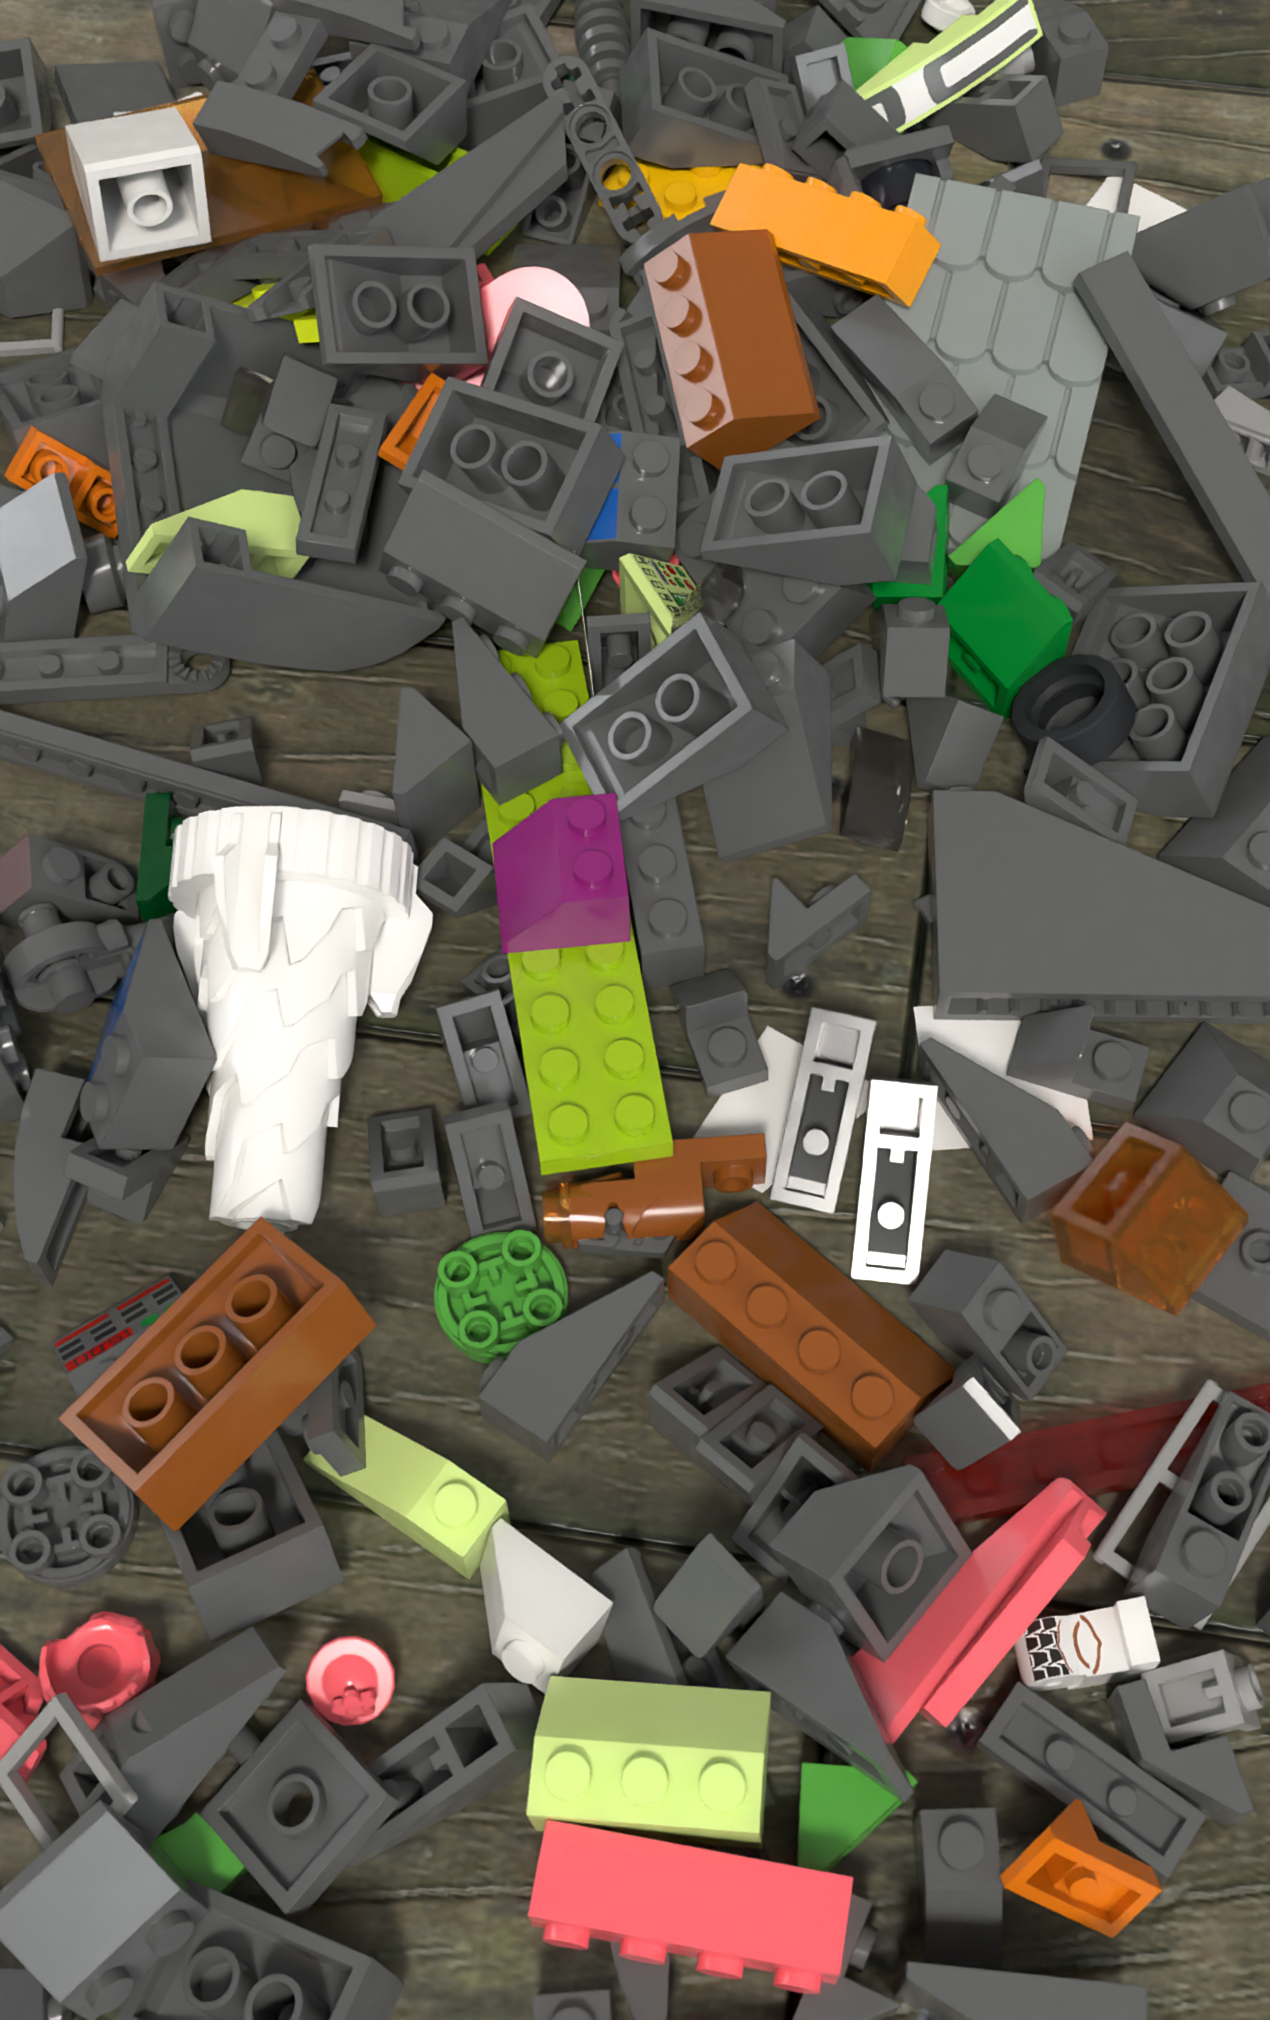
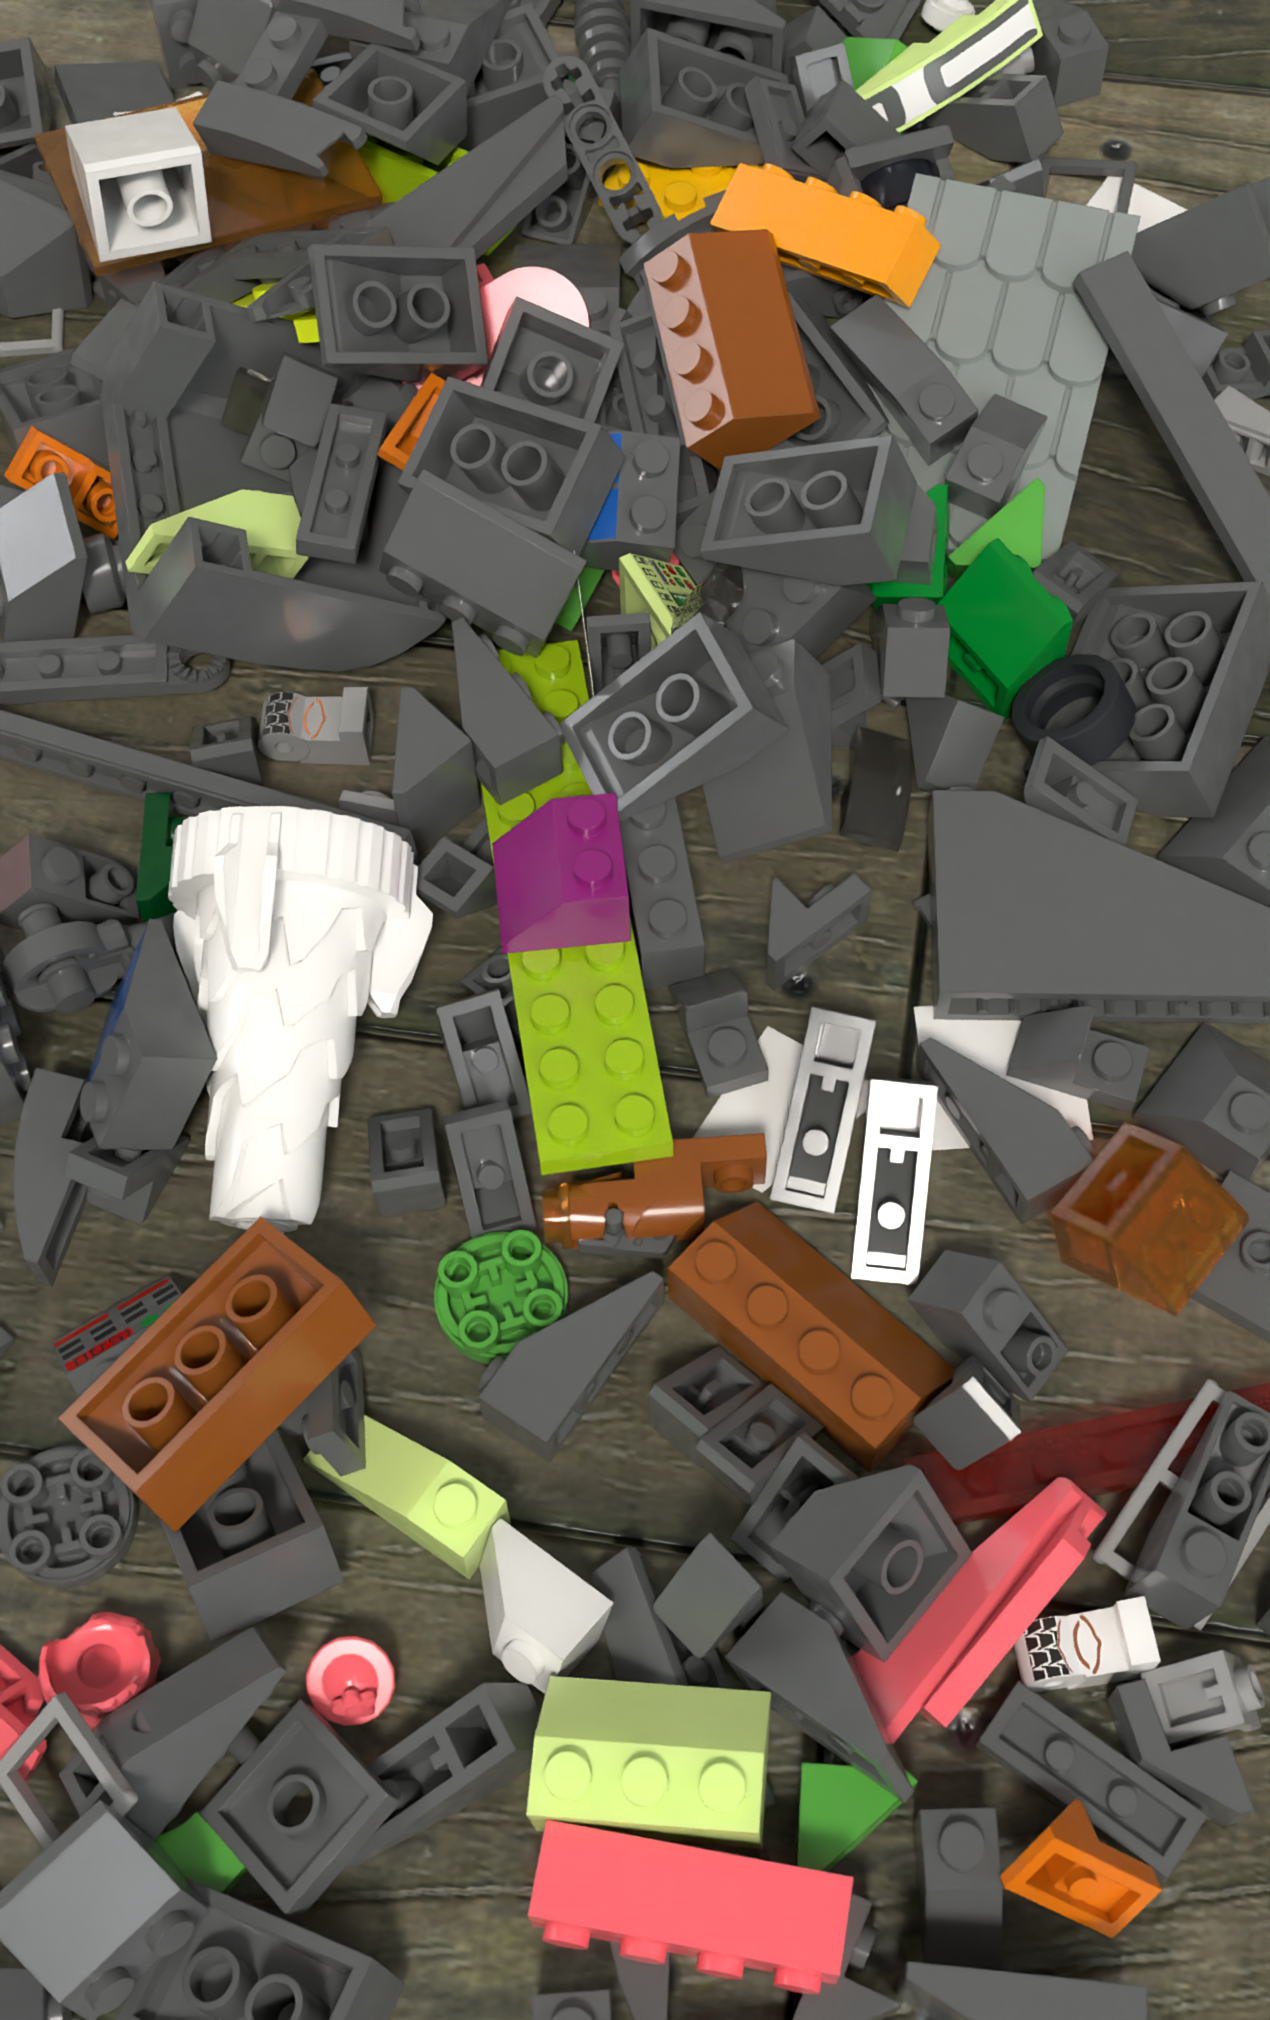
(318, 728): none -> light grey leg

